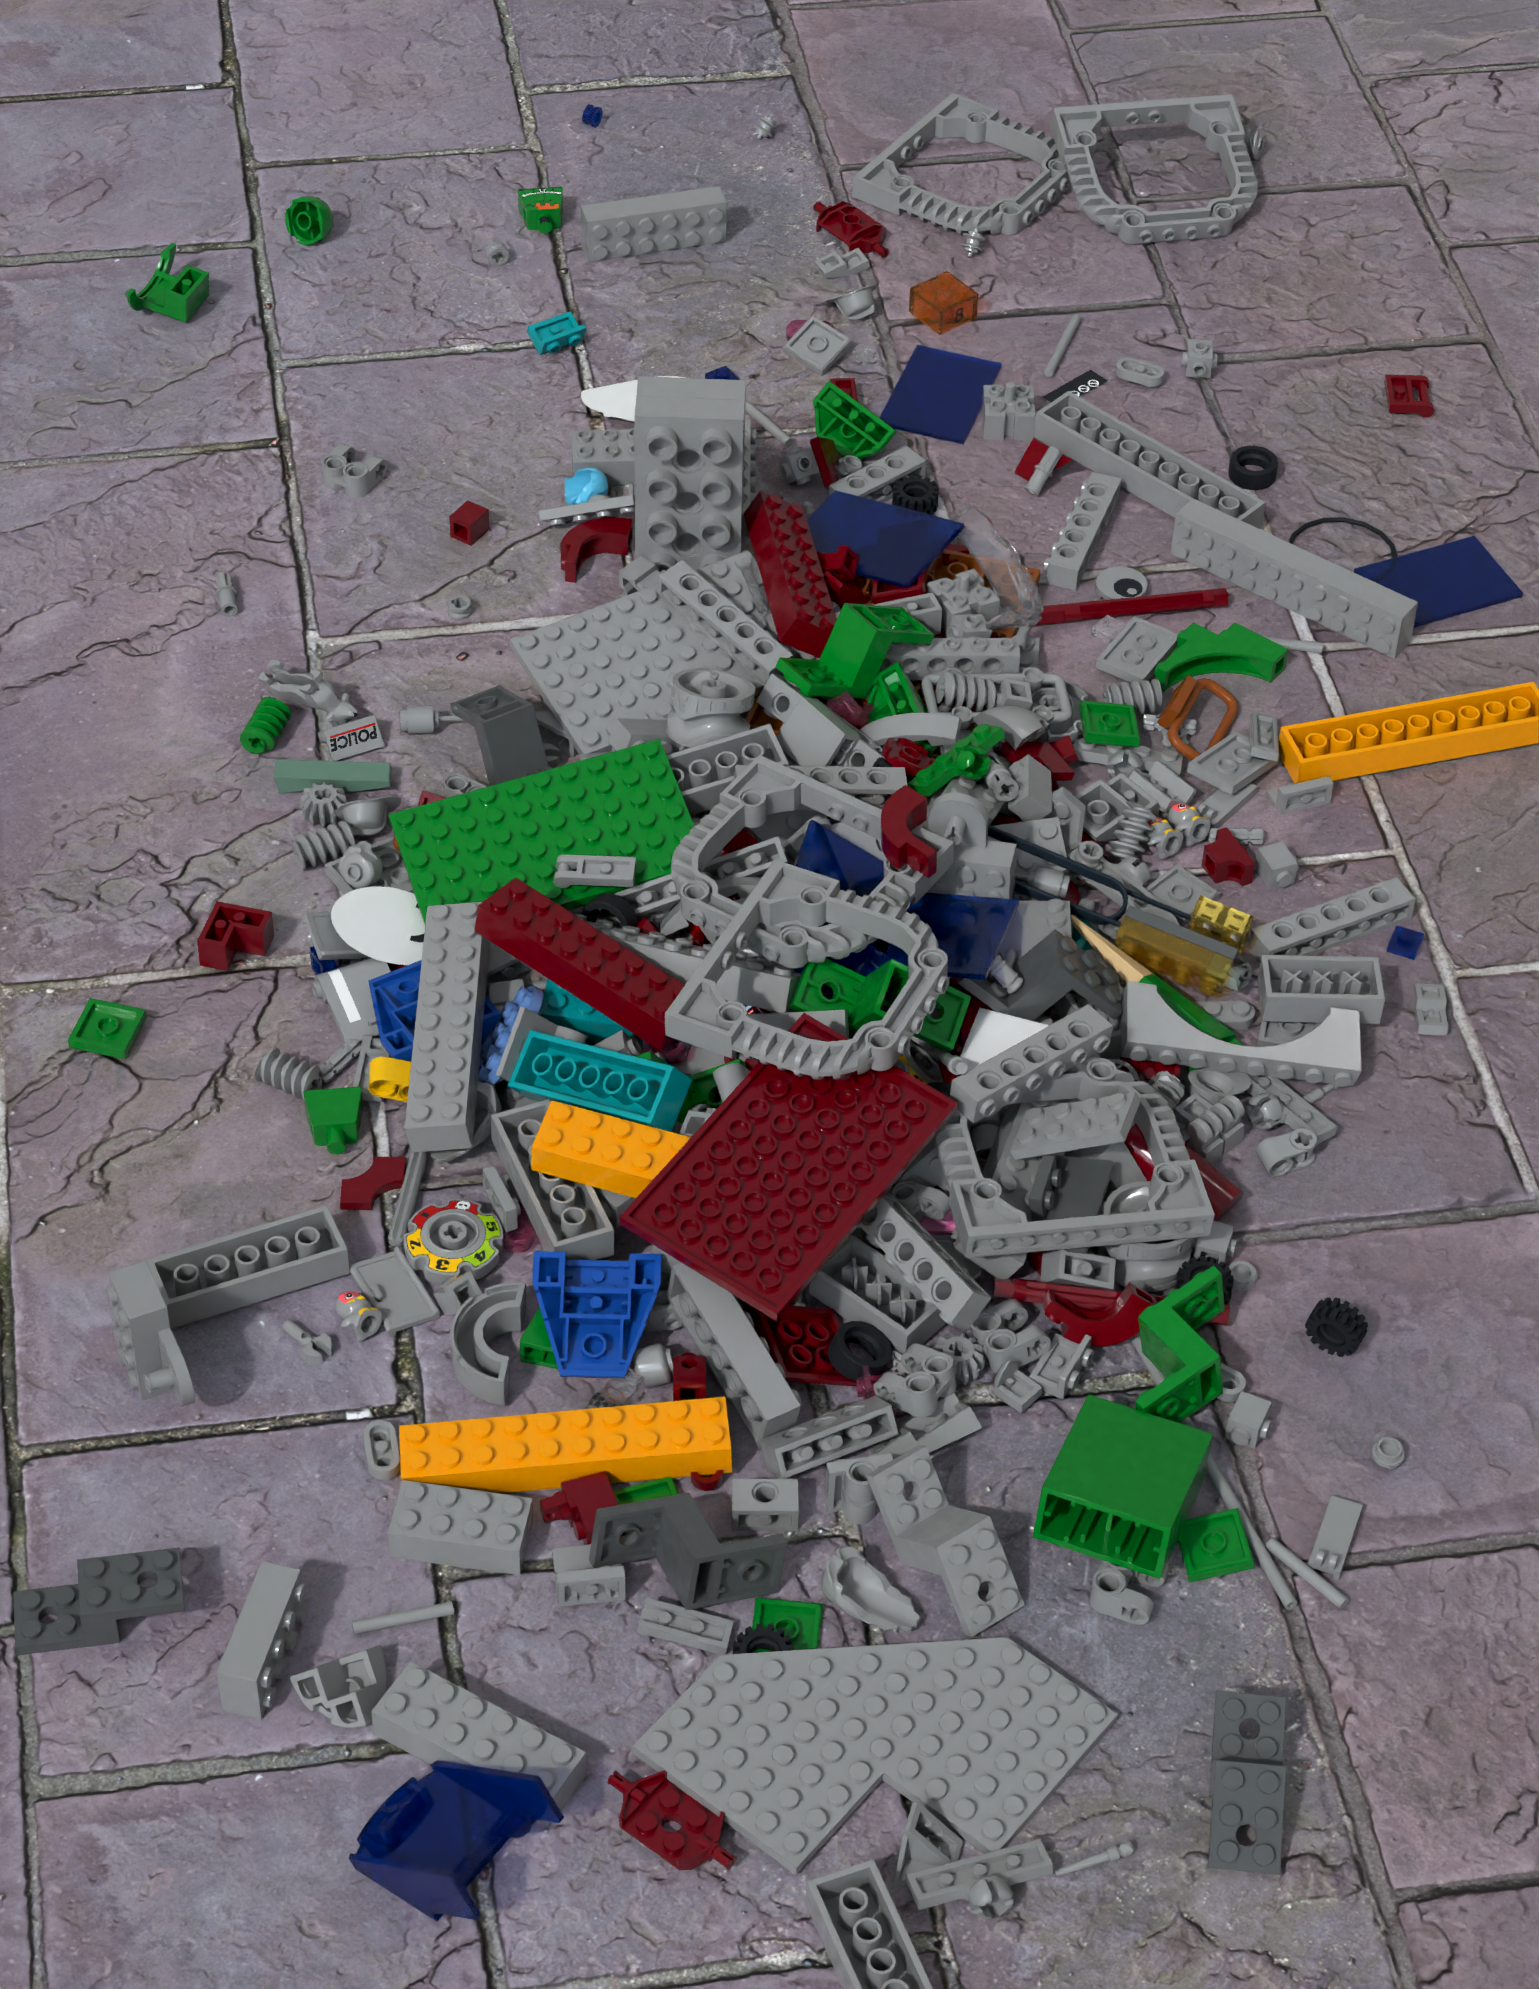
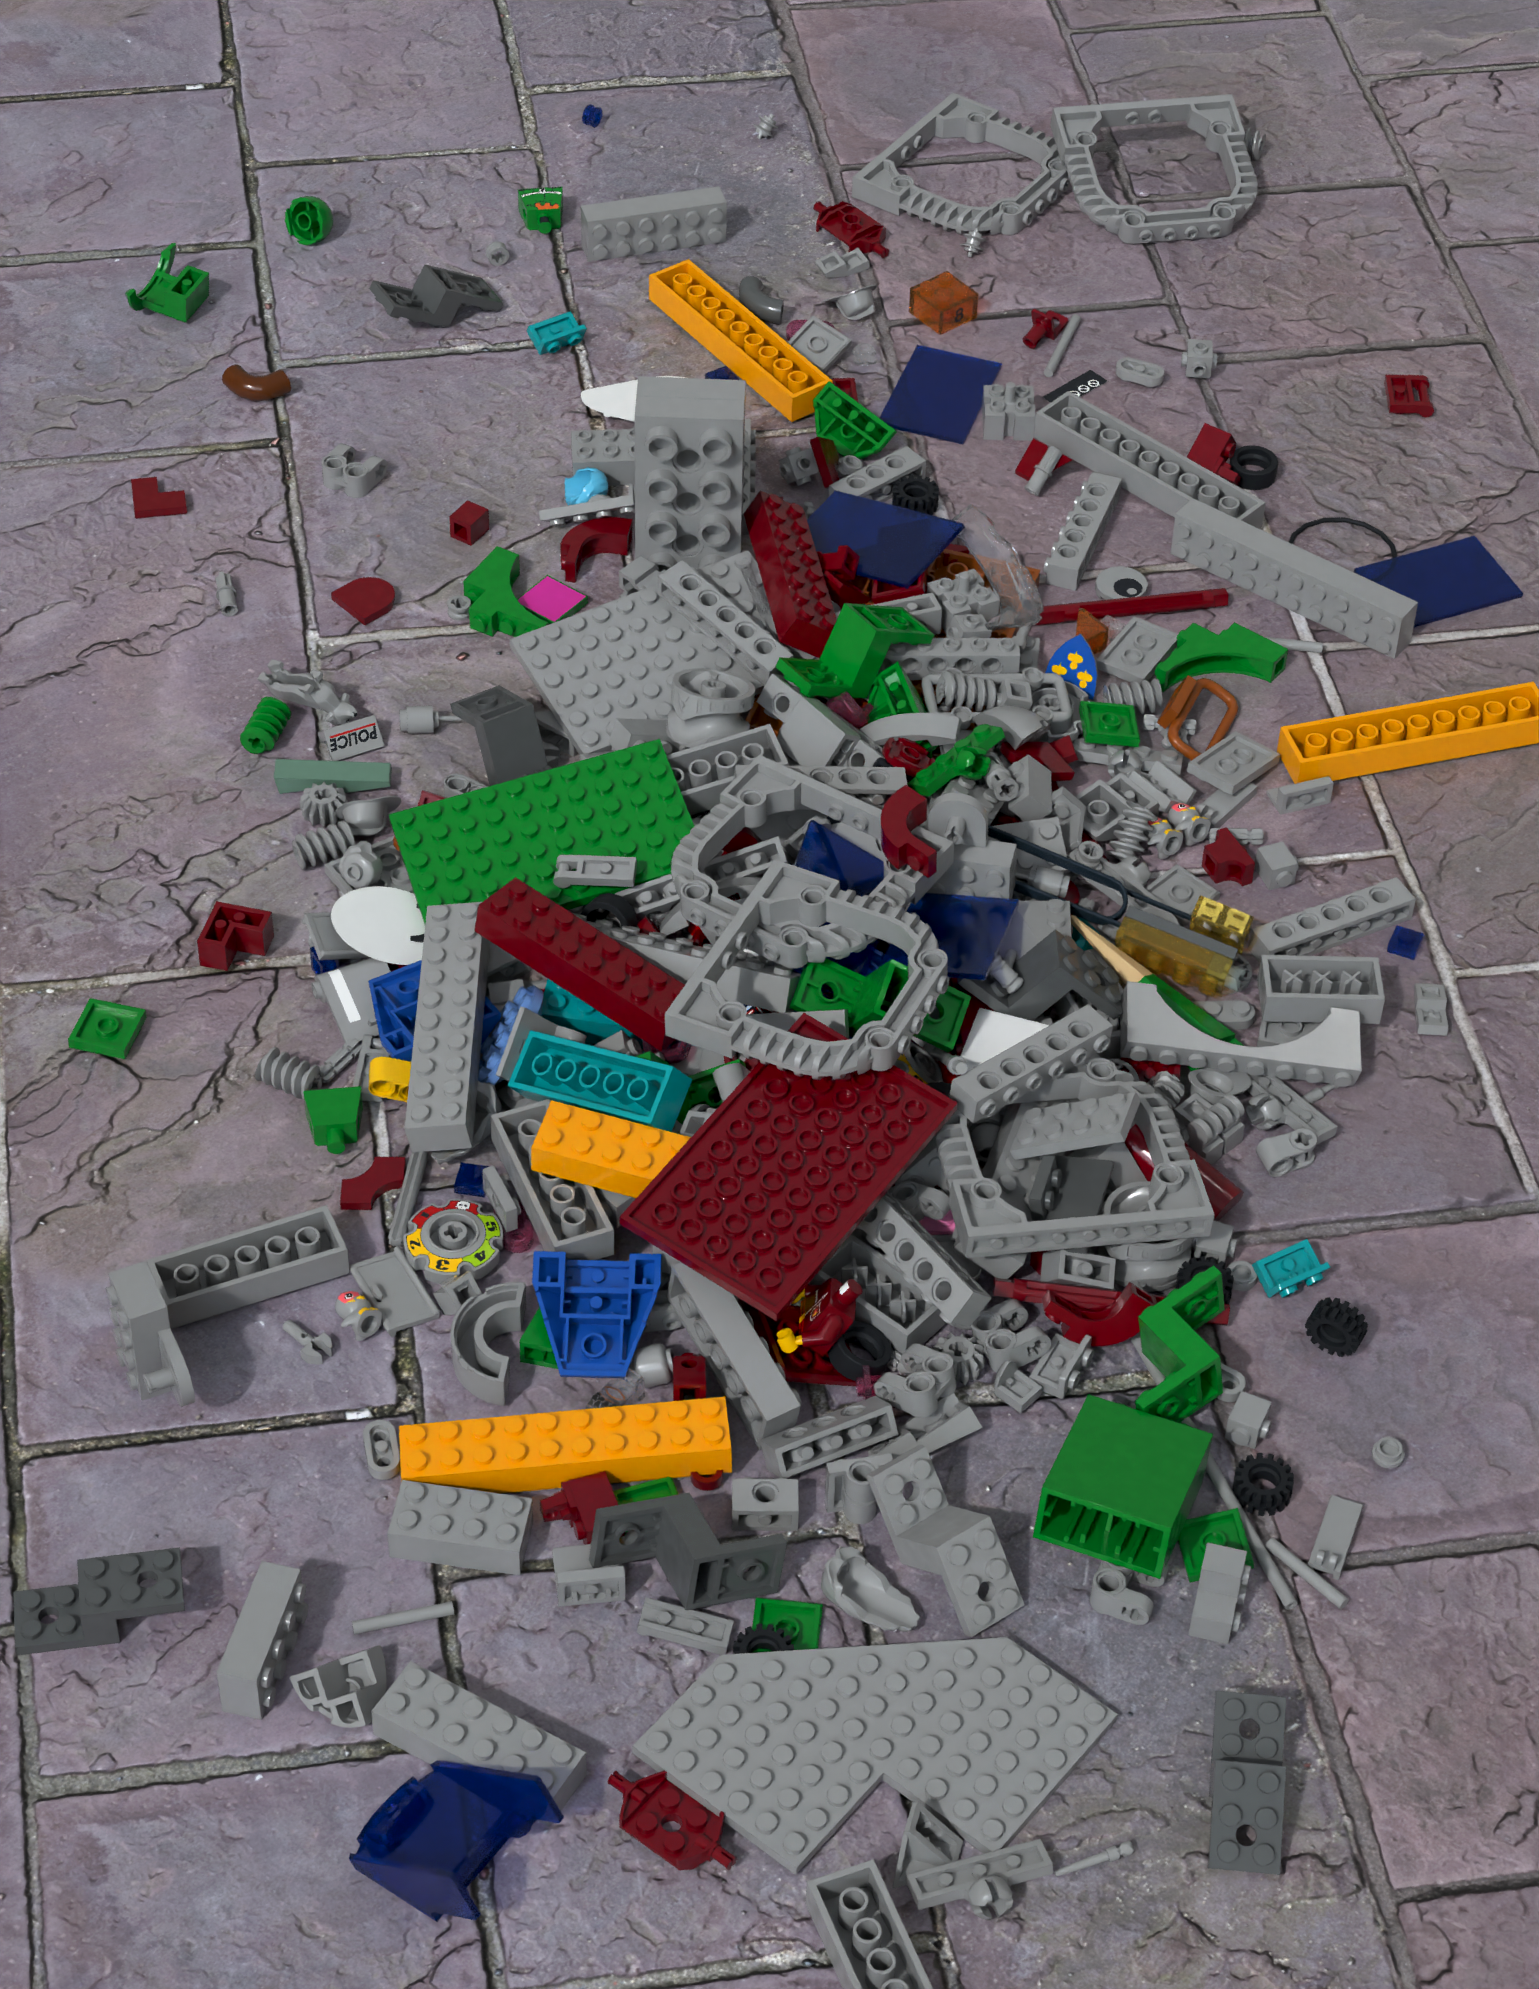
(151, 503): none -> dark red tile
(256, 387): none -> reddish brown cylinder
(365, 598): none -> dark red tile
(435, 296): none -> dark grey bracket
(470, 1180): none -> clear blue plate
(492, 597): none -> green arch
(552, 600): none -> dark pink tile
(738, 338): none -> light orange brick
(761, 305): none -> dark grey cylinder
(768, 424): light grey bar -> none
(823, 1315): none -> dark red torso
(1044, 326): none -> dark red bracket
(1076, 664): none -> blue shield
(1092, 630): none -> clear orange slope
(1212, 451): none -> dark red hinge
(1219, 1590): none -> light grey brick
(1263, 736): light grey tile -> none
(1268, 1470): none -> black tyre
(1288, 1268): none -> teal bracket

